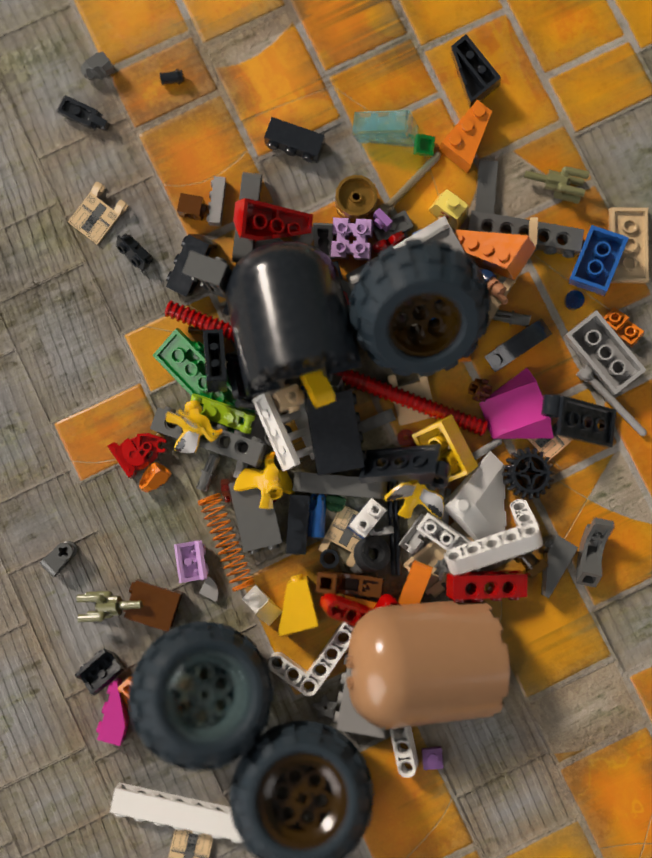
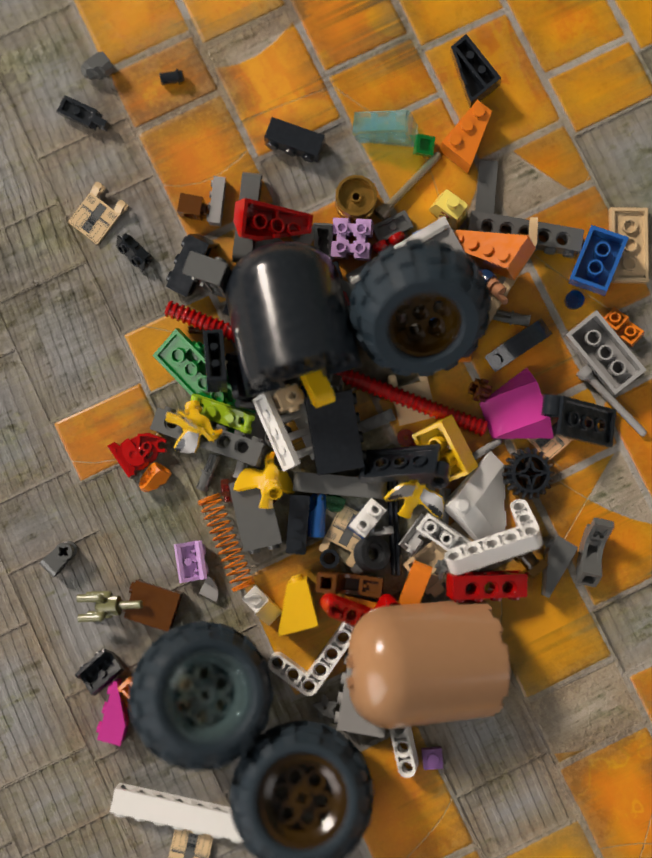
(381, 220): medium lavender plate -> none
(560, 182): olive plant -> none

